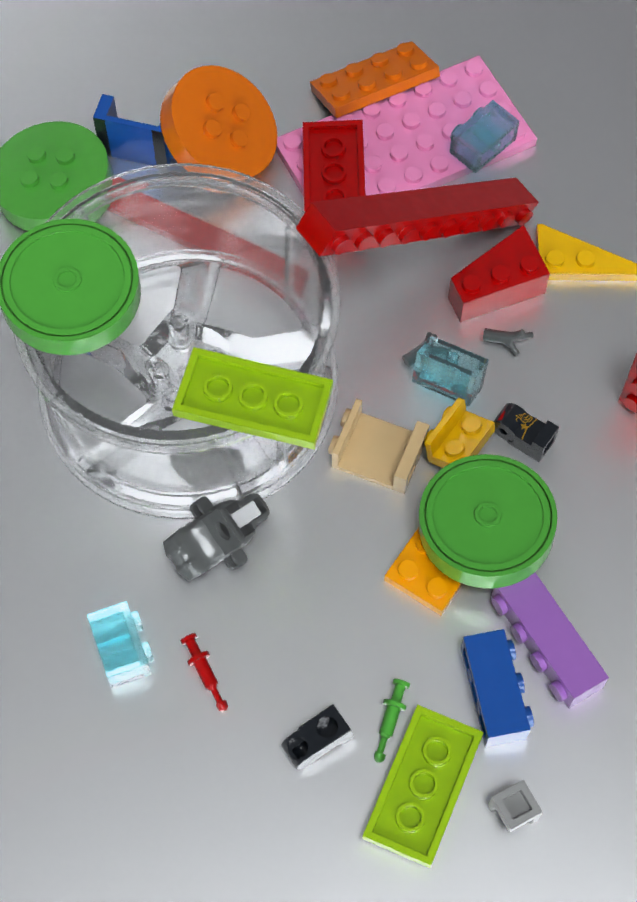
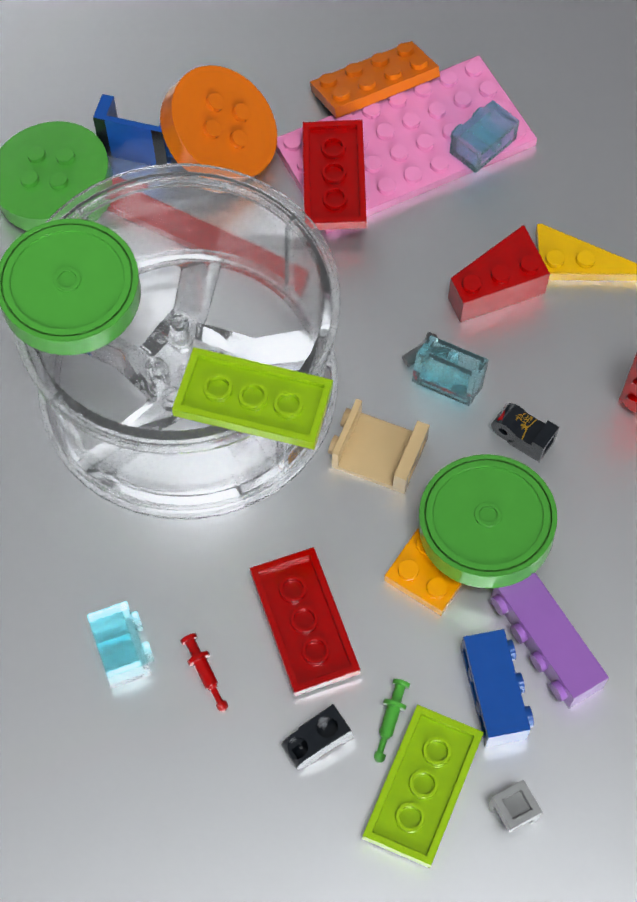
(215, 535): dark grey piece -> none
(304, 621): none -> red plate
(414, 215): red brick -> none
(457, 435): yellow bracket -> none
(506, 338): dark grey bar -> none

